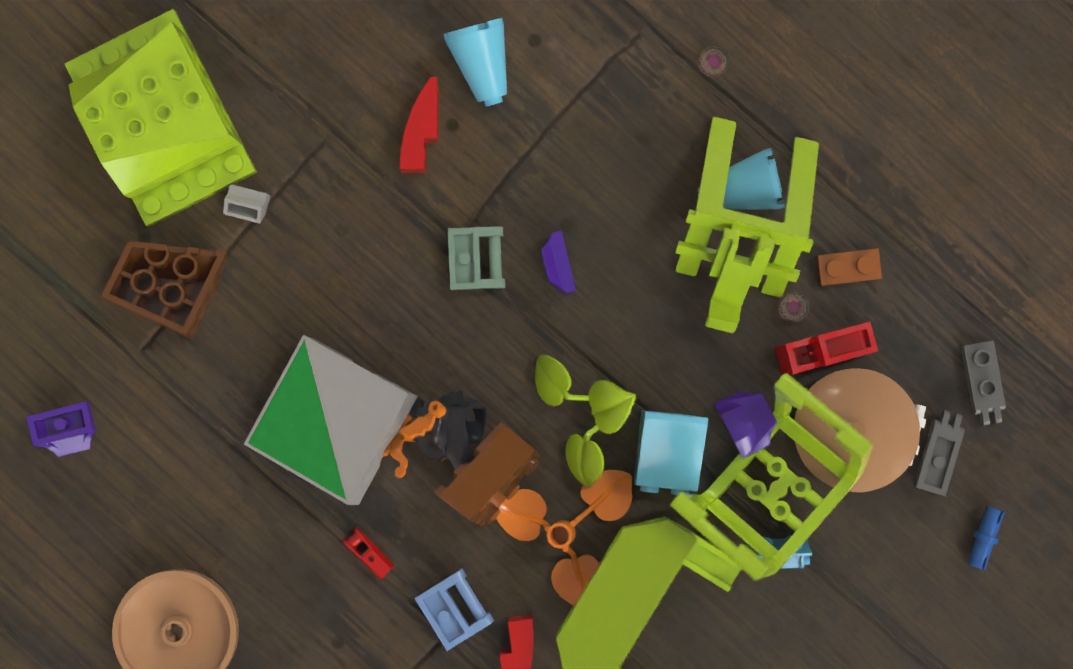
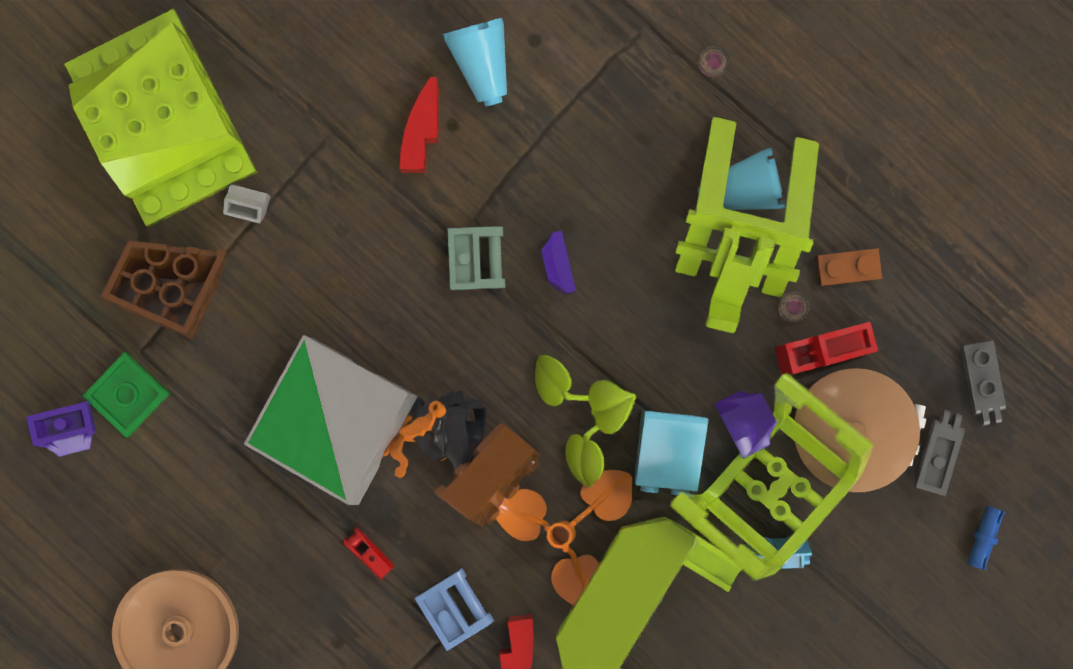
(126, 394): none -> green tile

